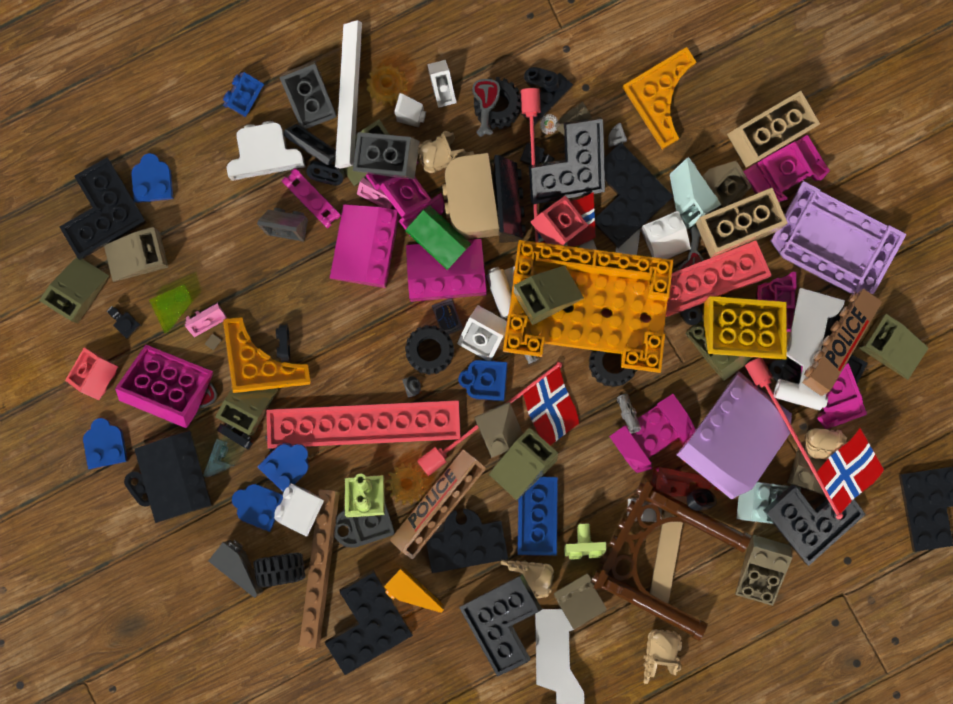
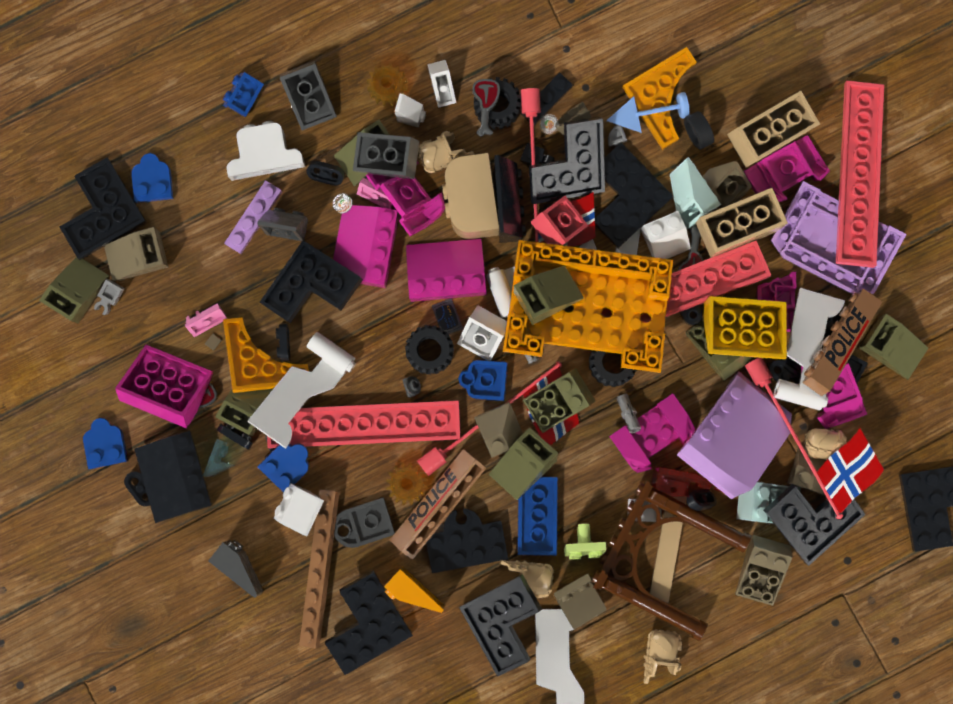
(91, 374): coral slope -> none
(110, 294): none -> light grey plate
(125, 324): black plate -> none
(171, 306): clear neon green wing -> none
(247, 225): none -> lavender plate
(257, 506): blue plate -> none
(279, 569): black tyre -> none
(297, 386): none -> white door
(307, 273): none -> black plate
(310, 198): dark pink plate -> none
(311, 144): black plate -> none
(342, 203): none -> clear tile
(348, 94): white tile -> none
(364, 496): yellowish green plate -> none
(438, 237): green slope -> none
(540, 79): black plate -> none
(559, 400): none -> olive slope
(629, 117): none -> light blue piece
(699, 130): none -> black tyre
(860, 174): none -> coral plate

